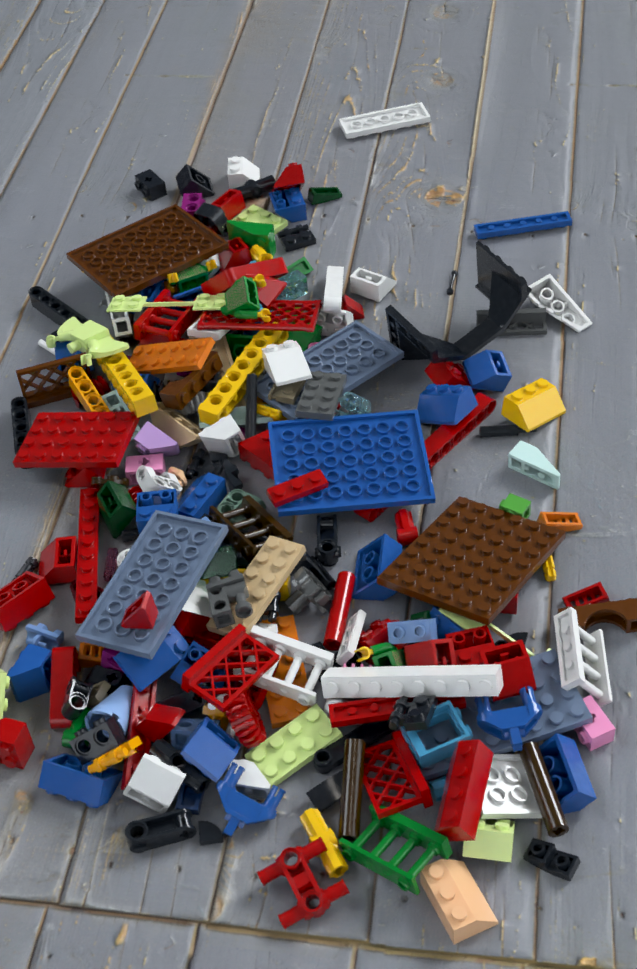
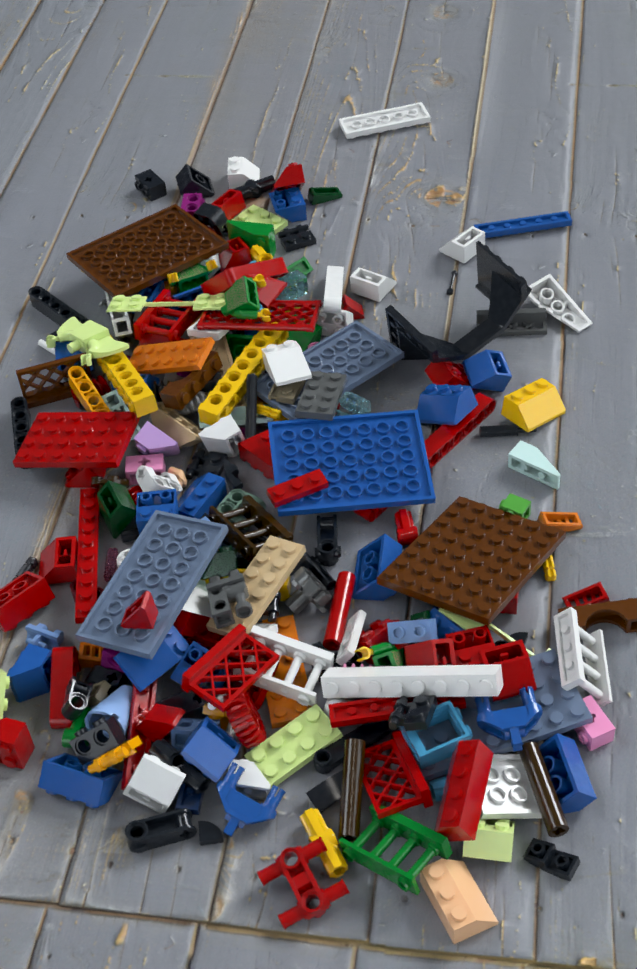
(464, 244): none -> white slope

